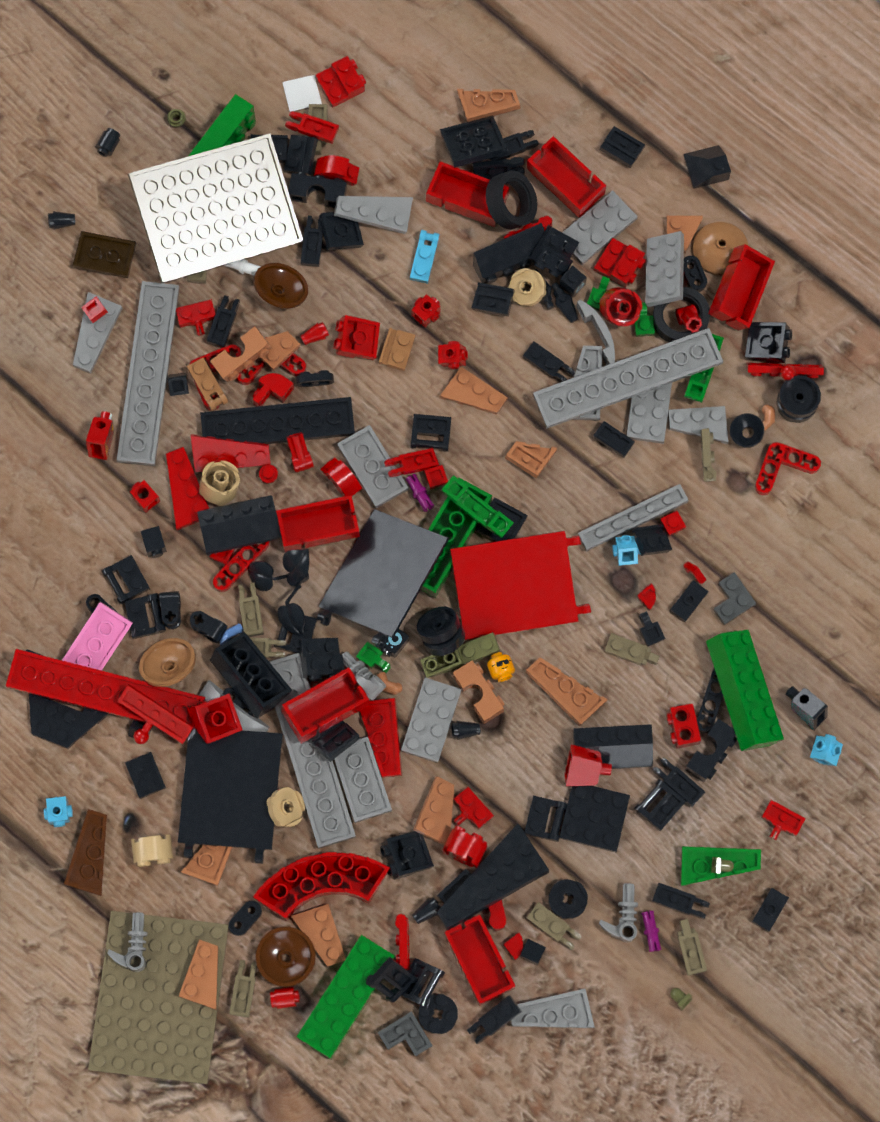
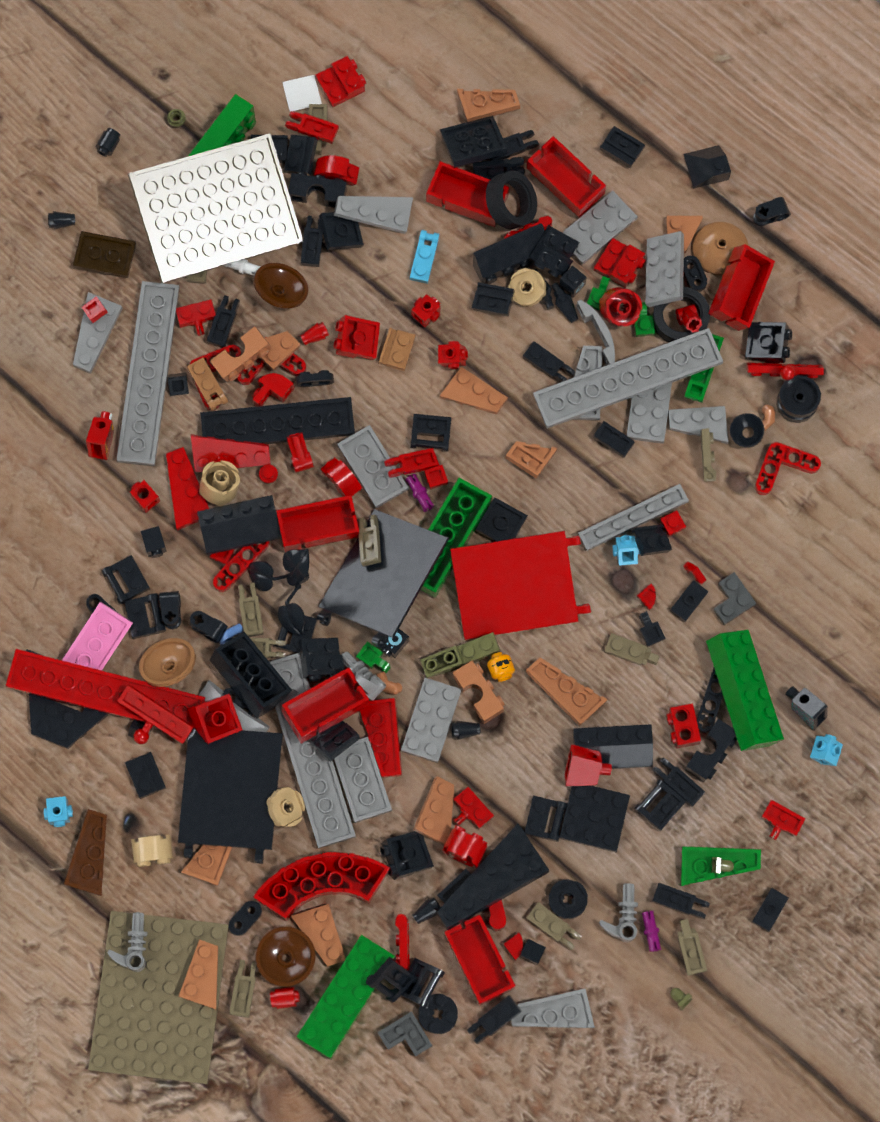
(369, 541): none -> dark tan hinge
(440, 631): black wheel -> none
(476, 507): green slope -> none
(771, 212): none -> black piece

